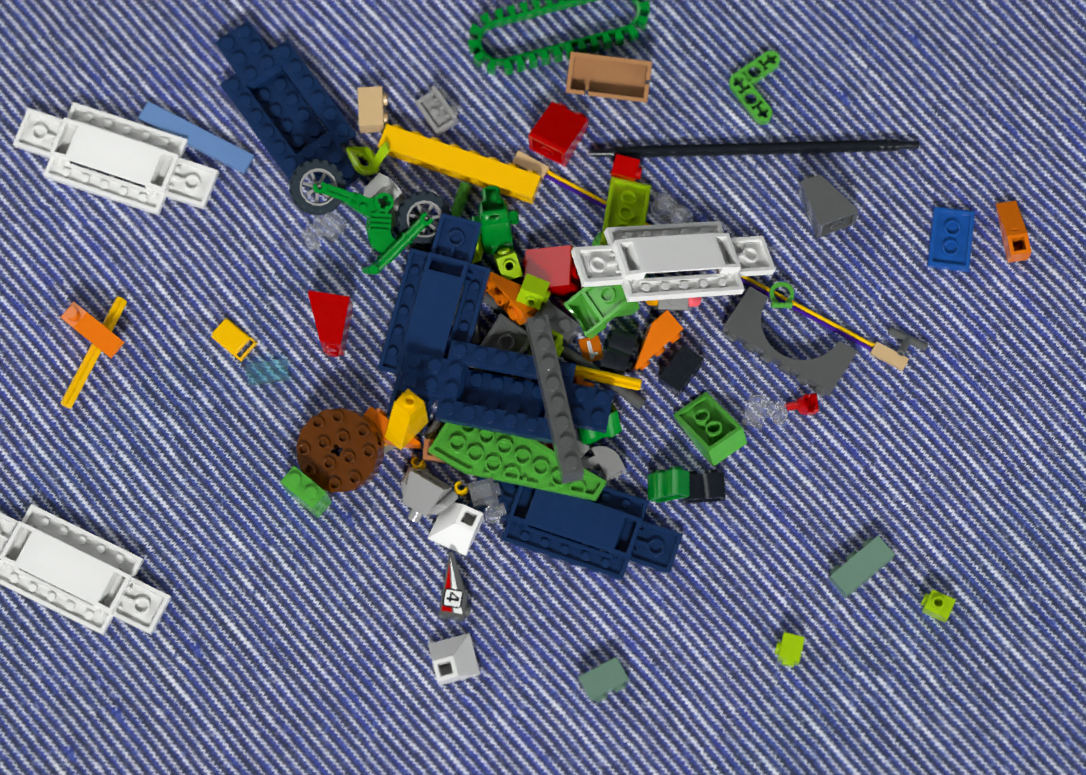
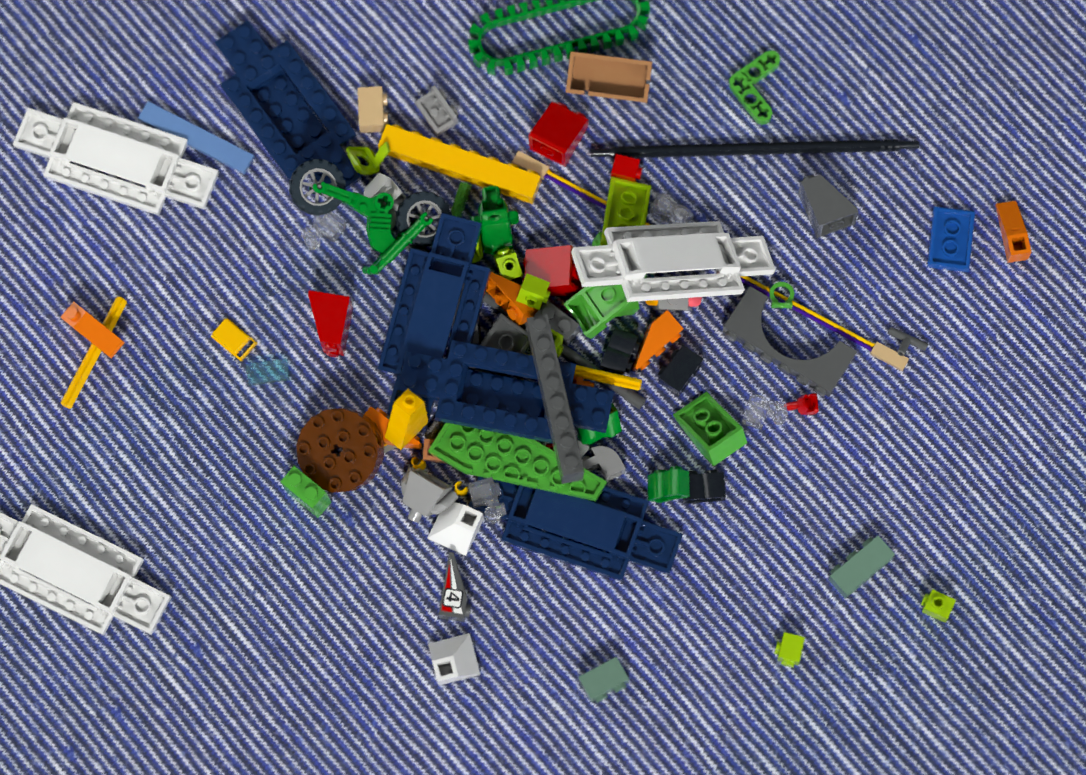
(591, 348): orange sticker -> none

